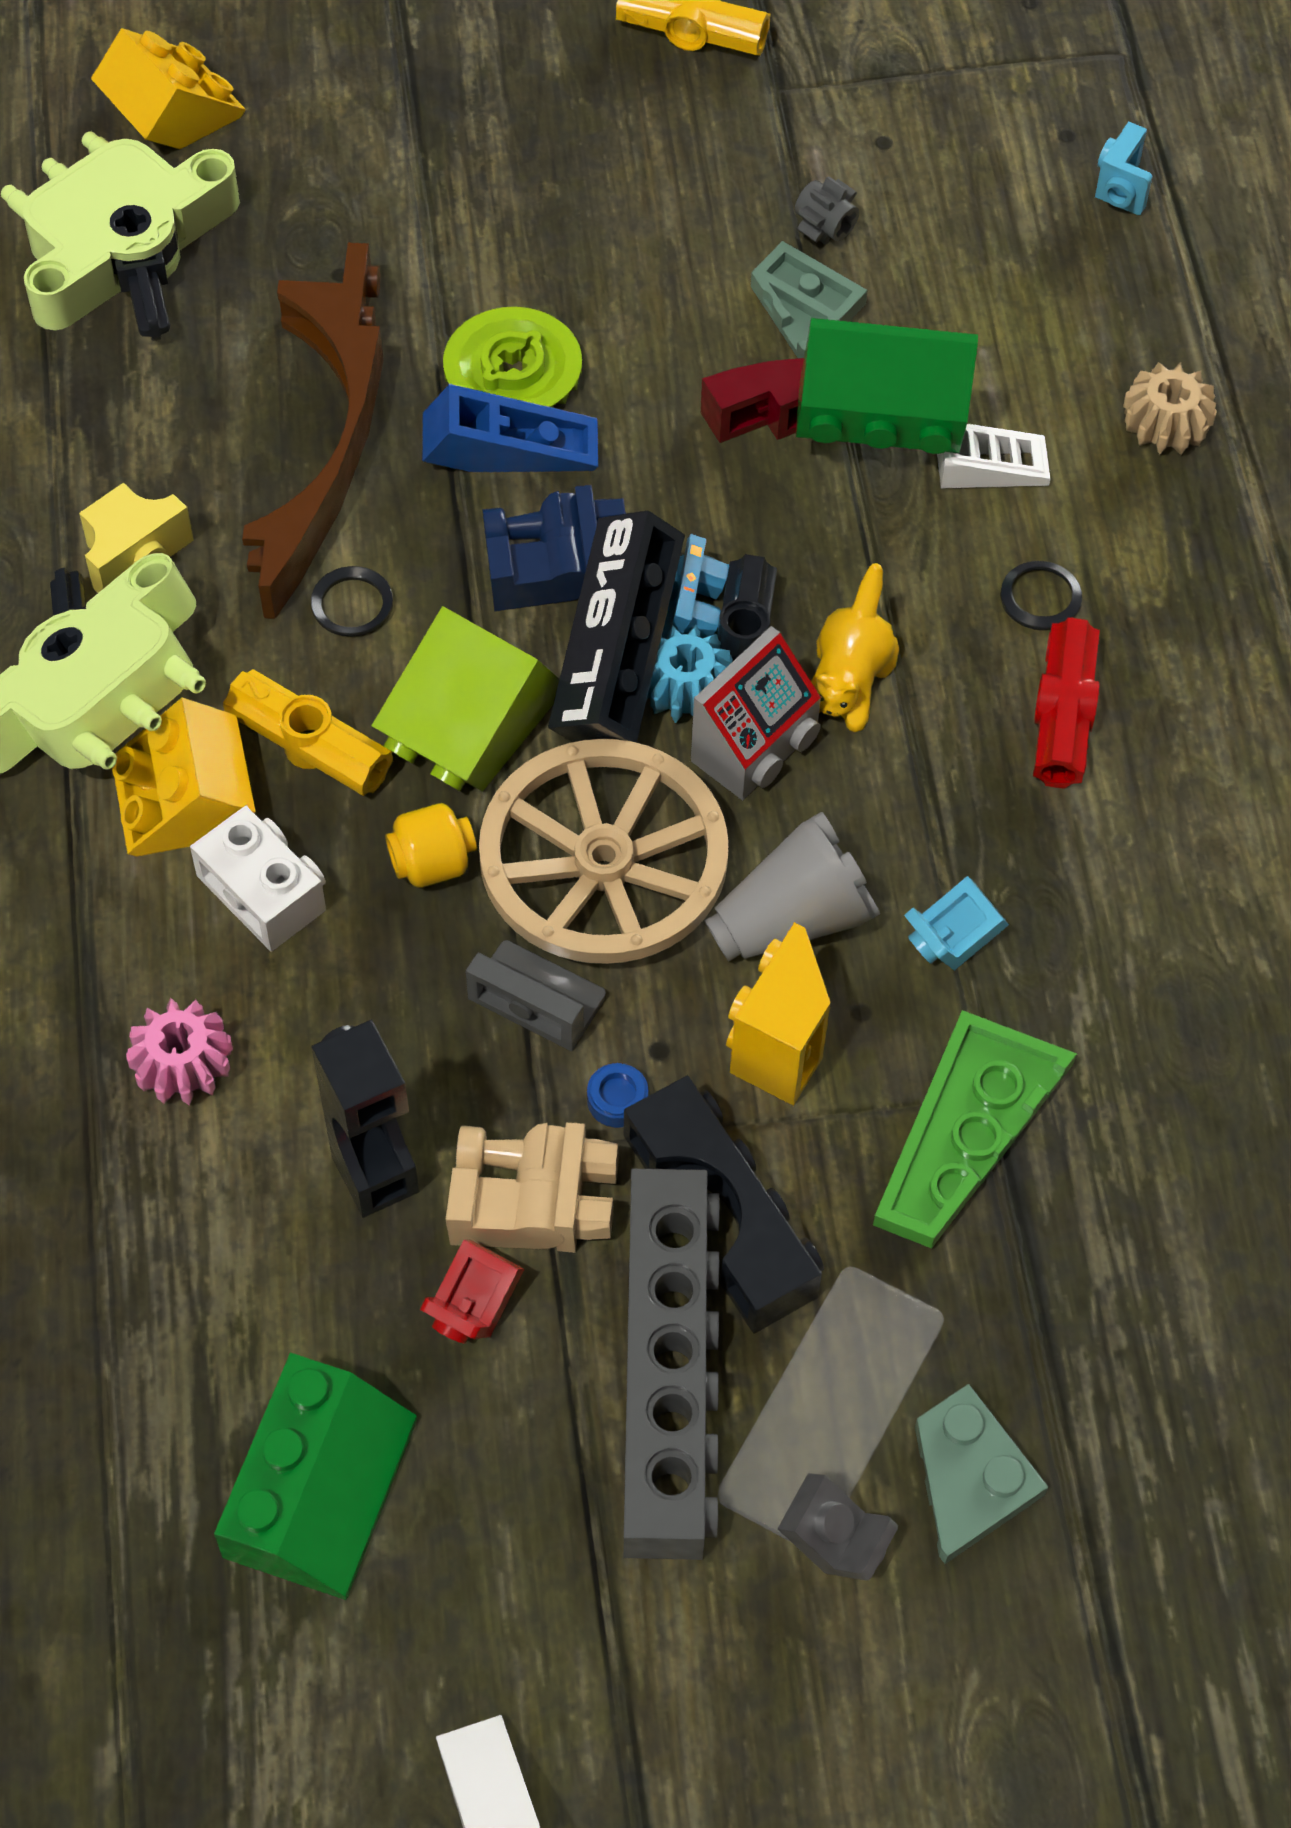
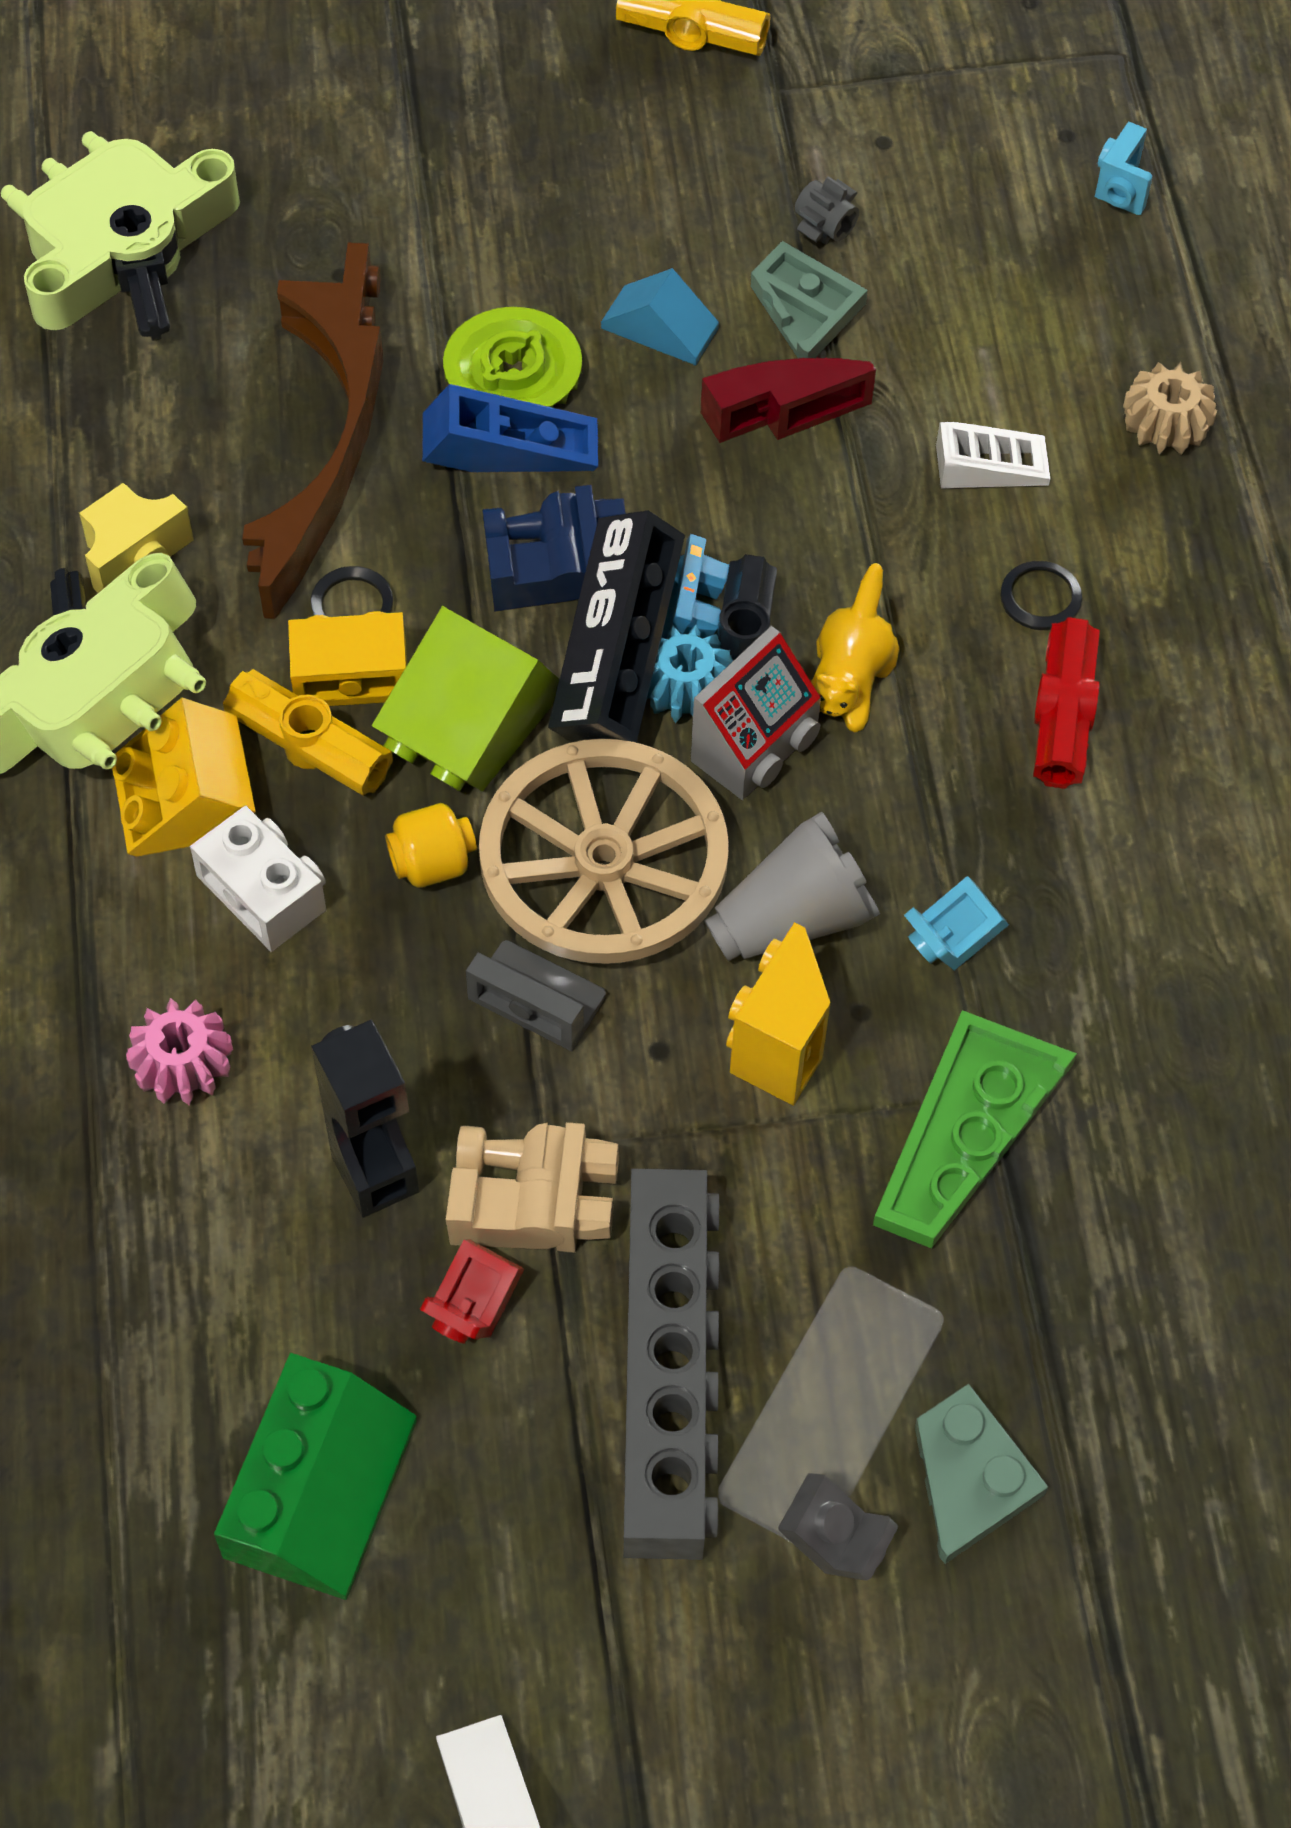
(165, 89): yellow slope -> none
(347, 657): none -> yellow brick
(613, 1090): blue tile -> none
(662, 316): none -> dark azure slope
(767, 1267): black arch -> none
(886, 385): green slope -> none

